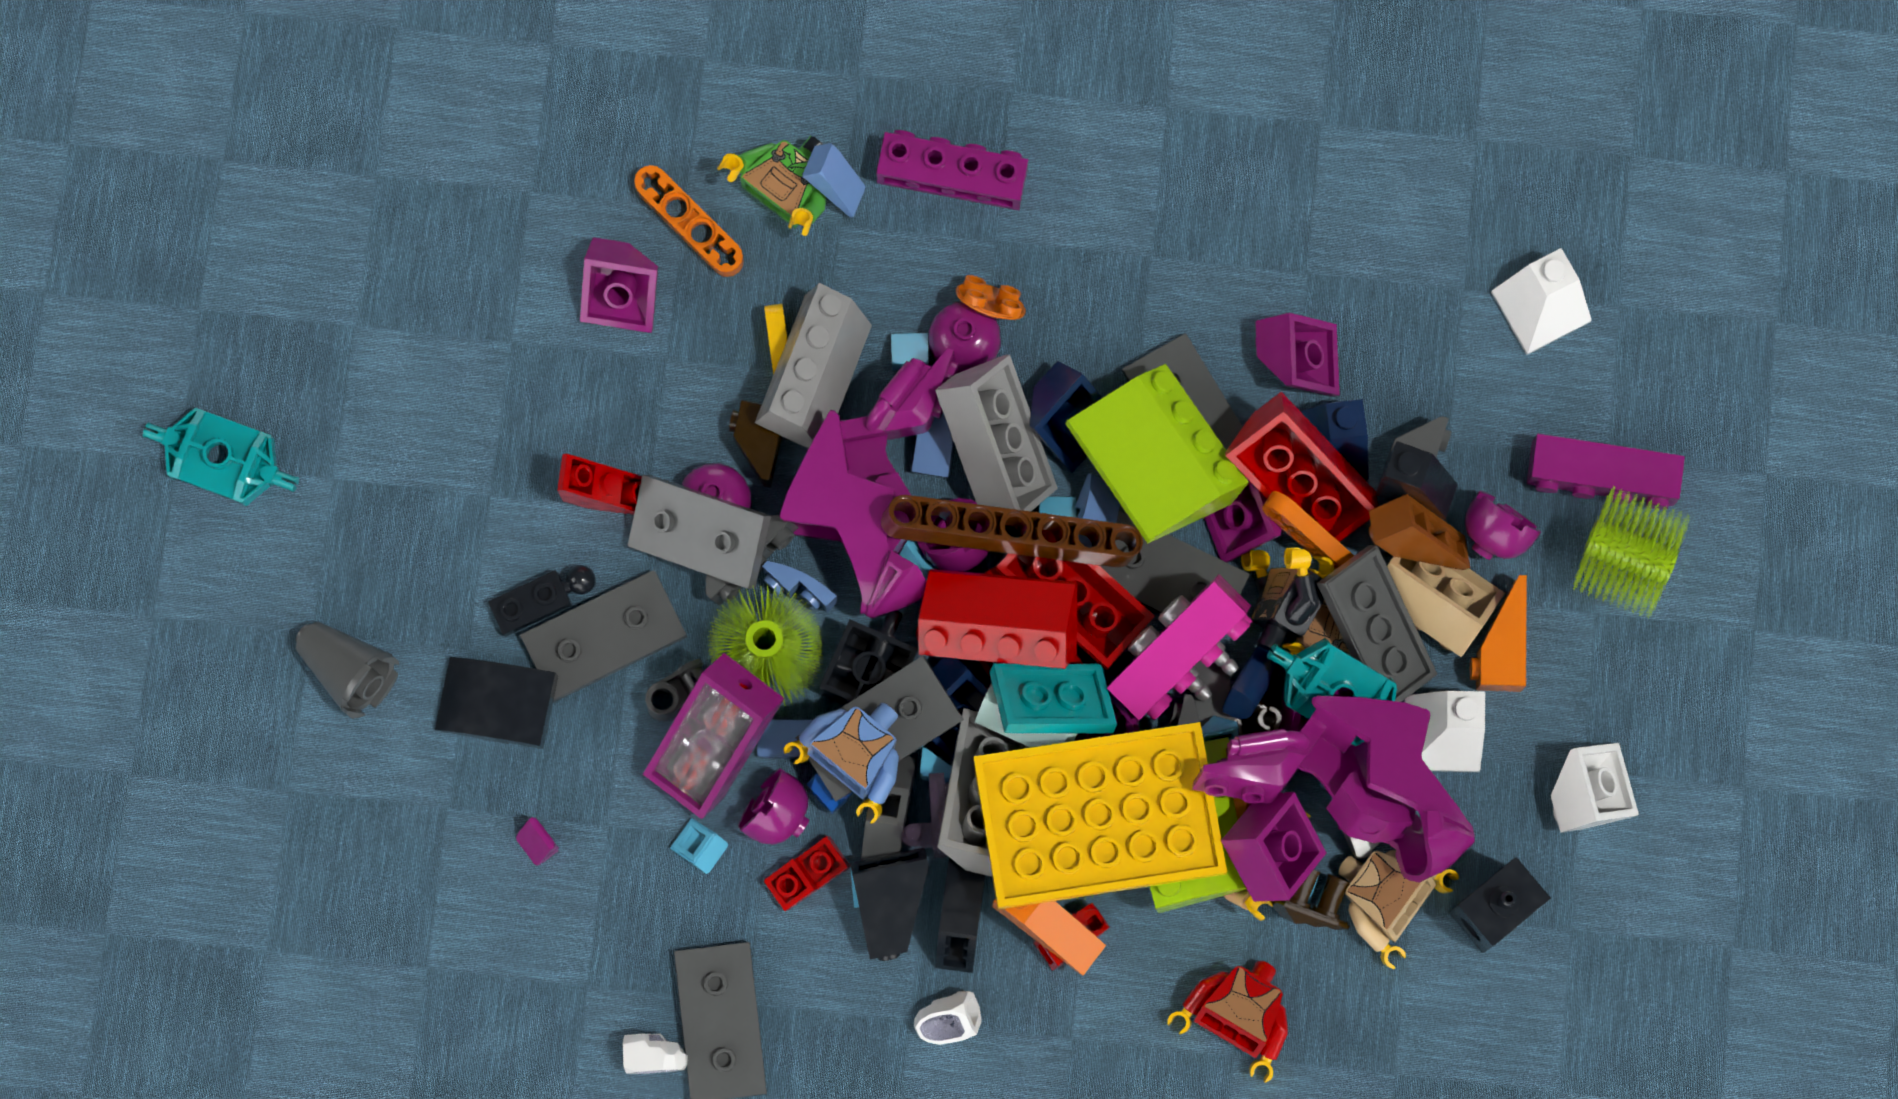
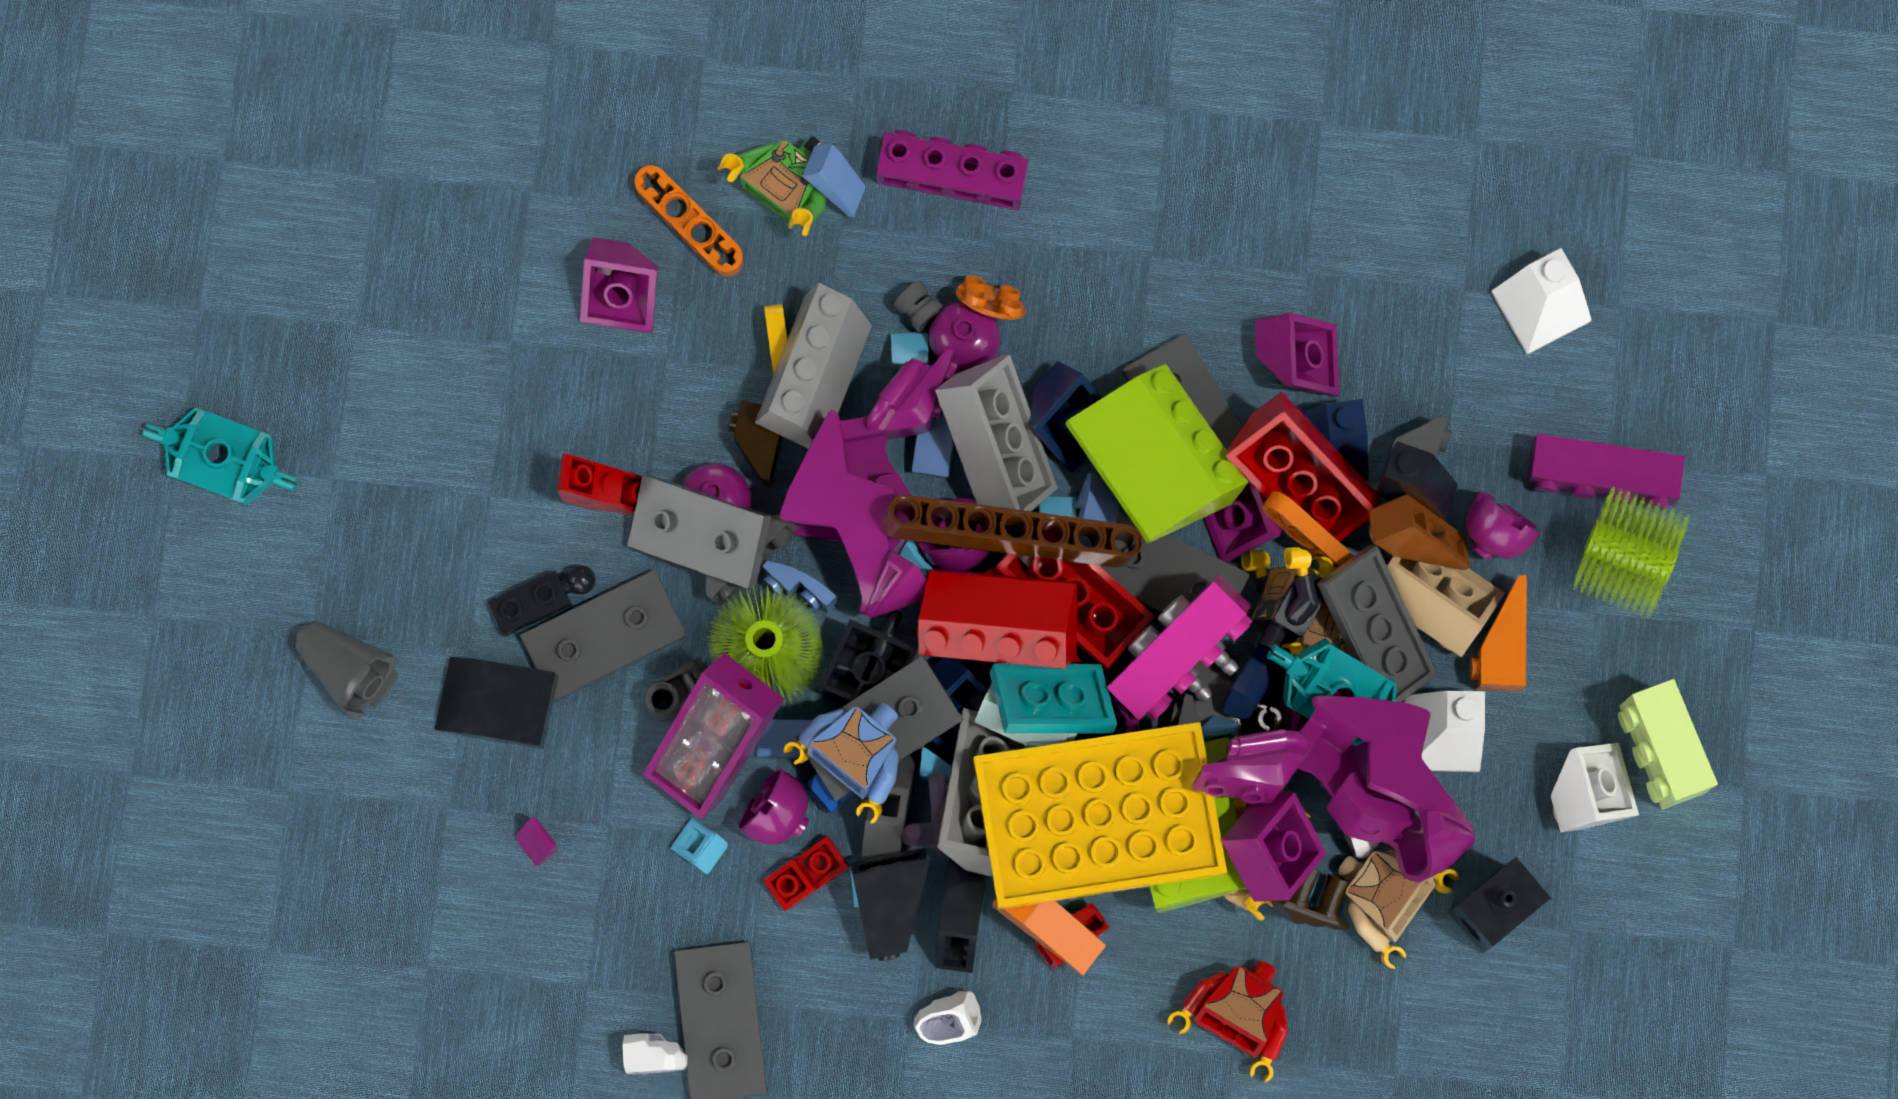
(918, 305): none -> dark grey wheel
(1666, 745): none -> yellowish green brick

